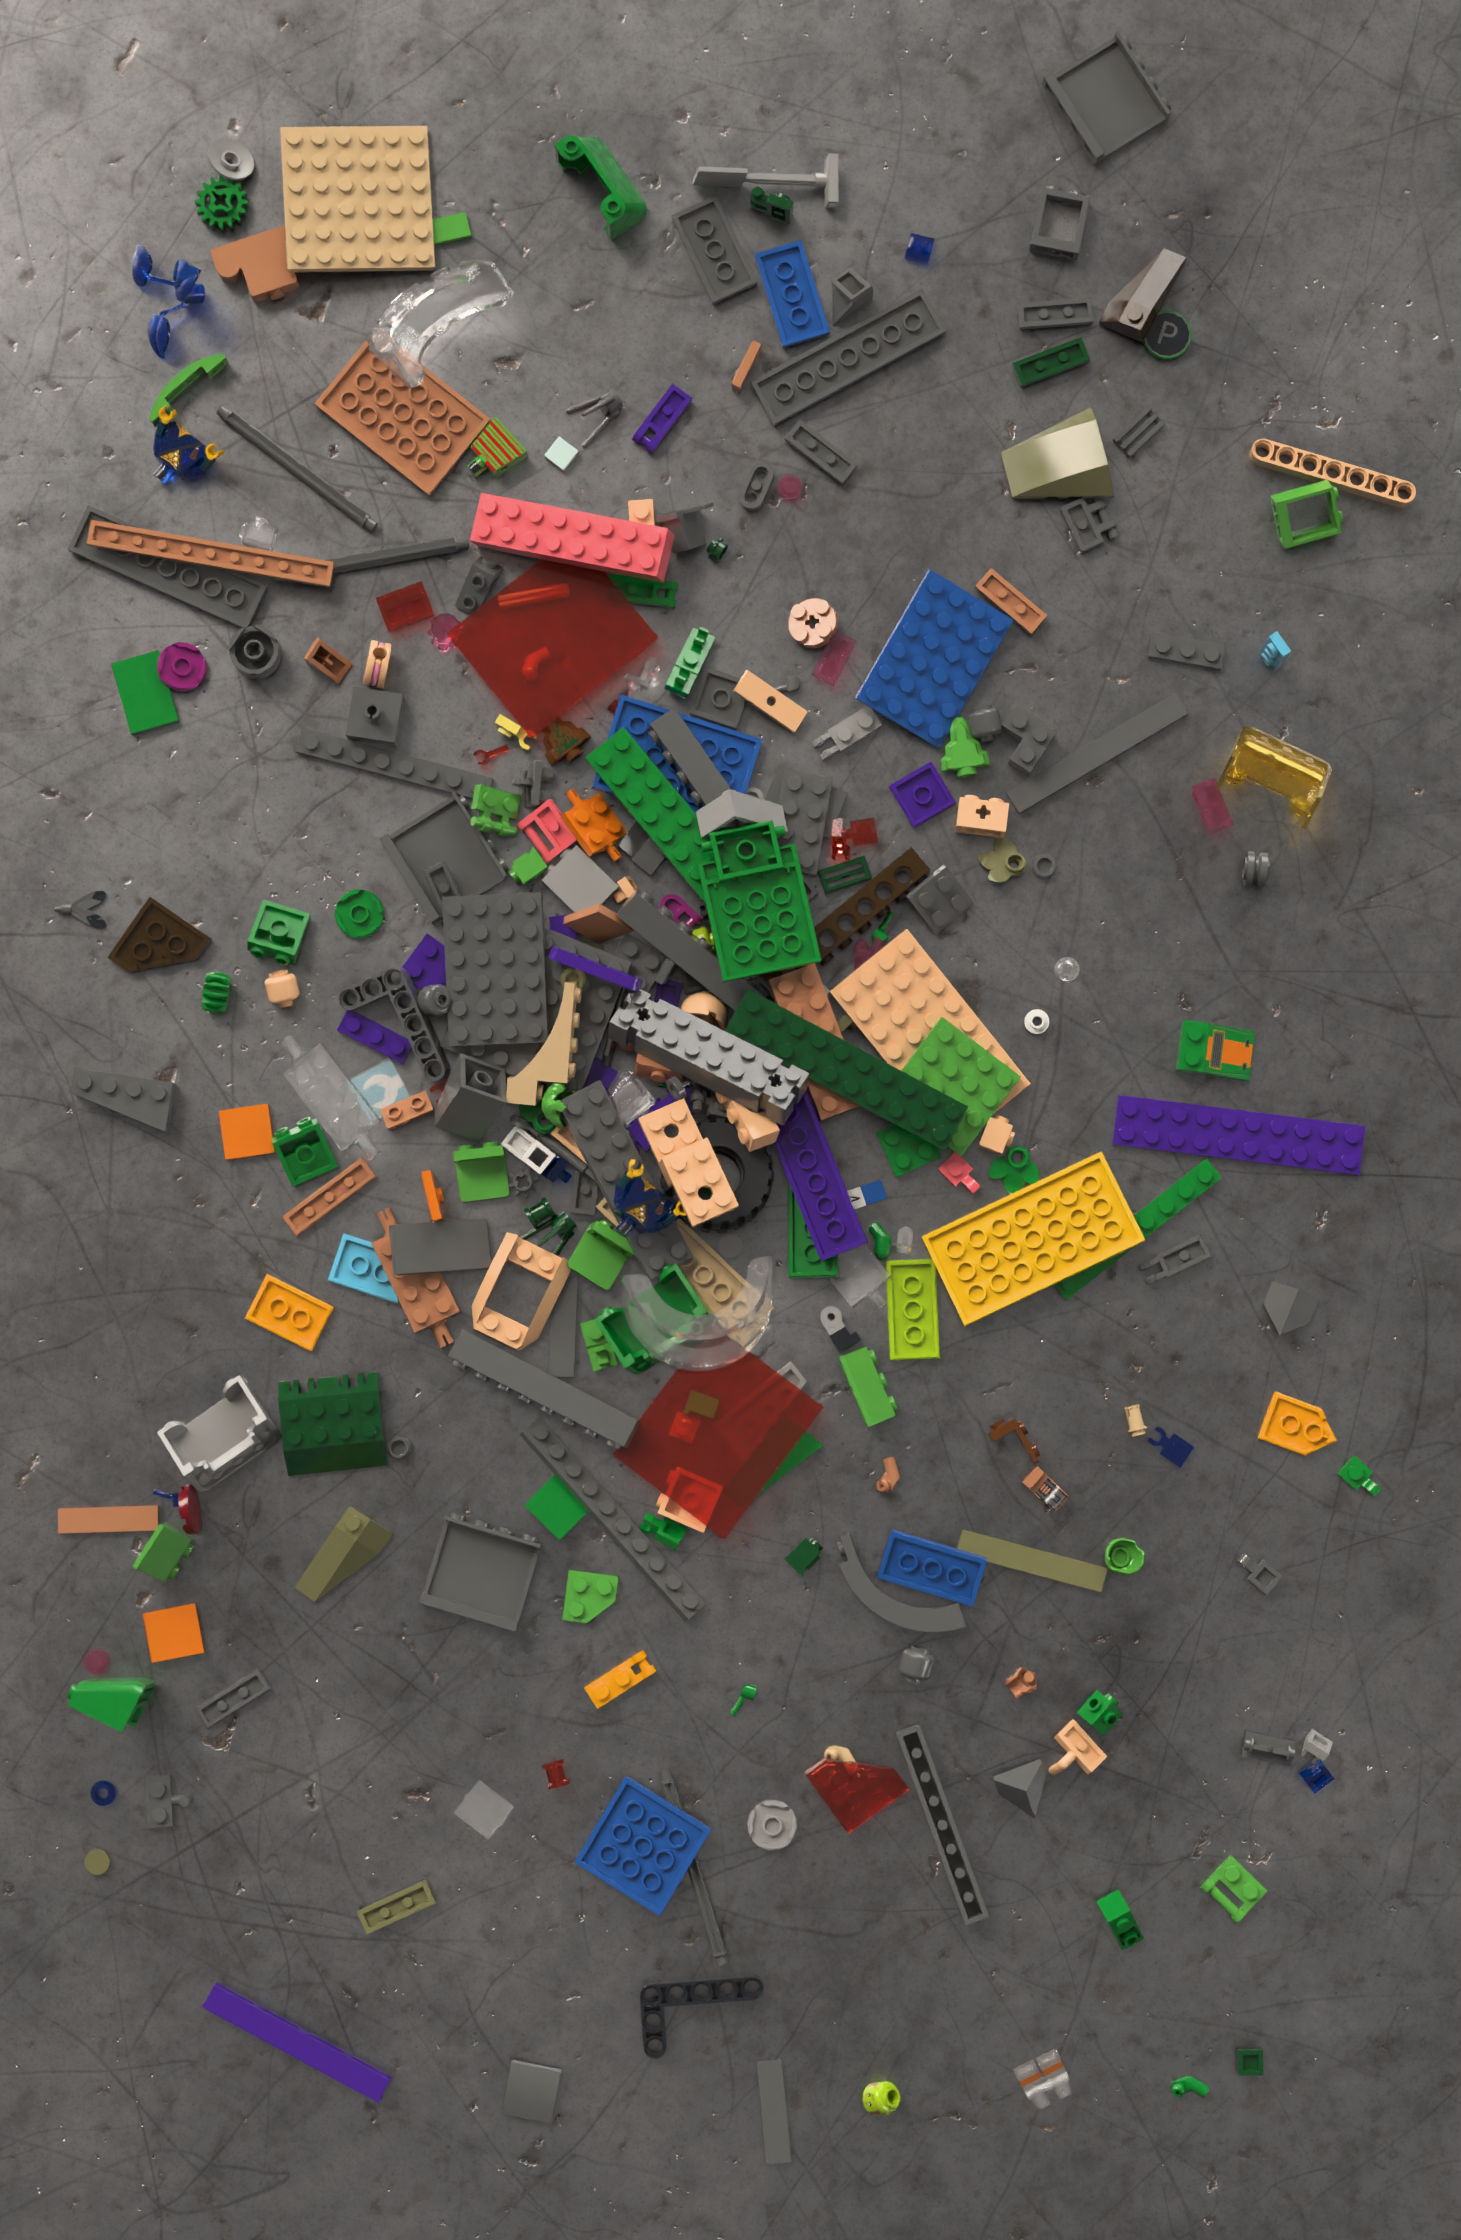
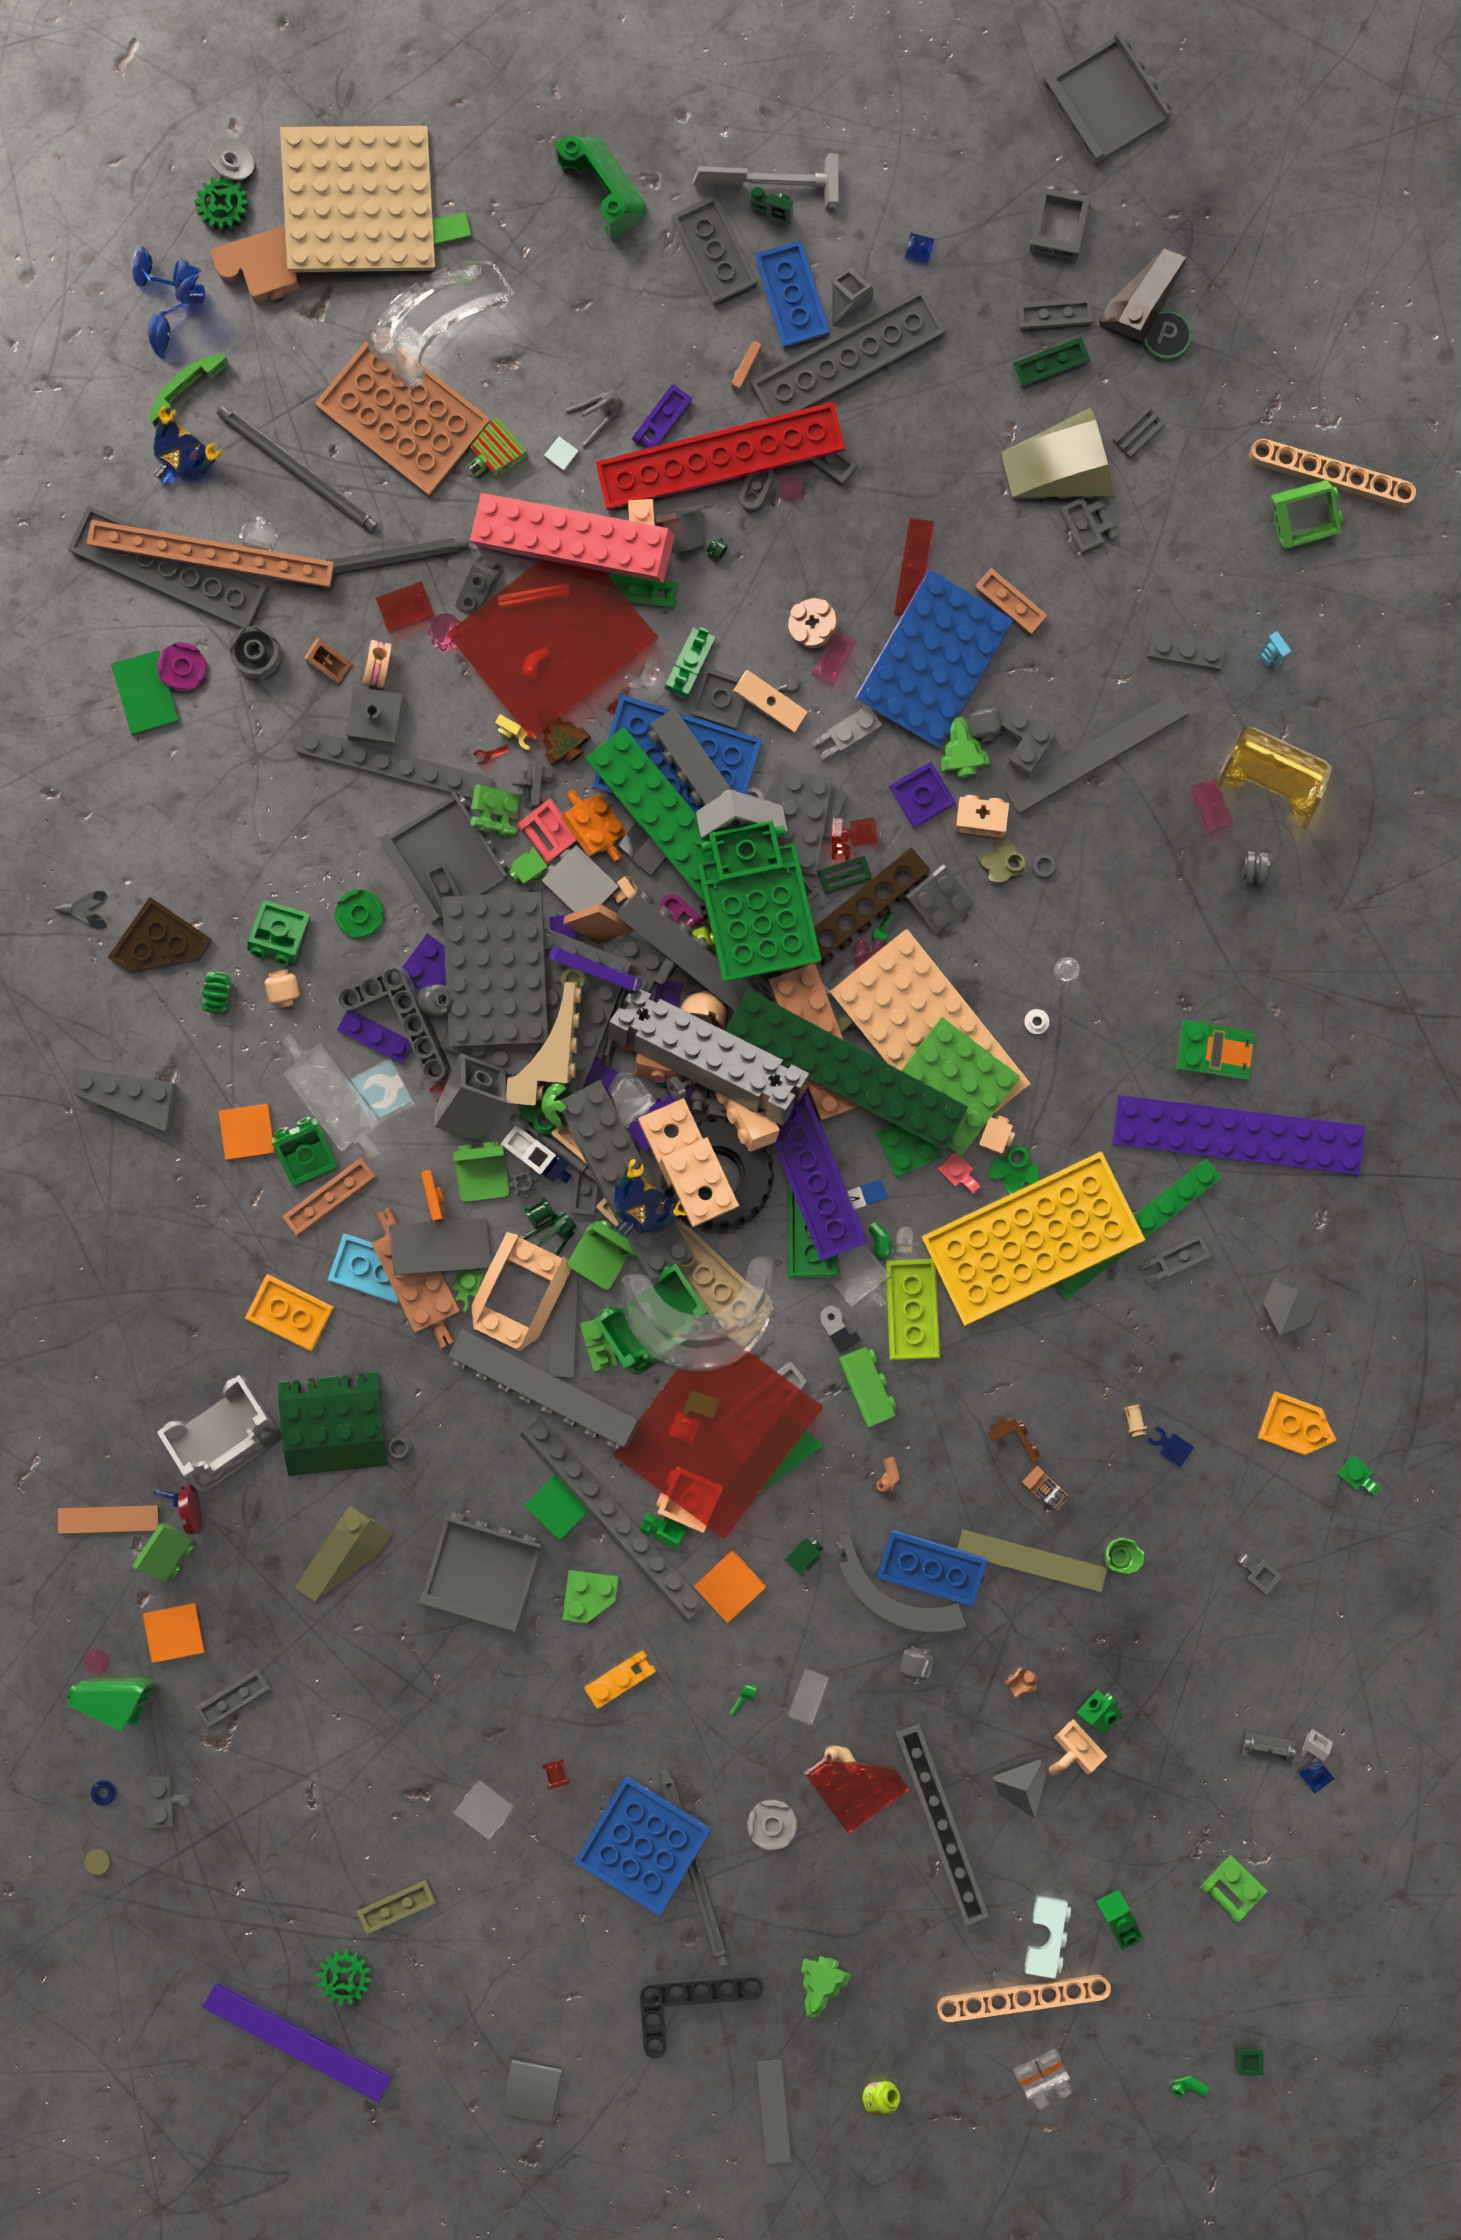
(351, 1986): none -> green gear
(407, 1110): nougat hinge -> none
(467, 1284): none -> bright green plate
(720, 455): none -> red plate
(730, 1586): none -> orange slope
(808, 1696): none -> clear tile
(822, 1983): none -> bright green rock
(913, 562): none -> clear red tile
(1036, 2001): none -> light nougat beam
(1045, 1959): none -> light aqua arch

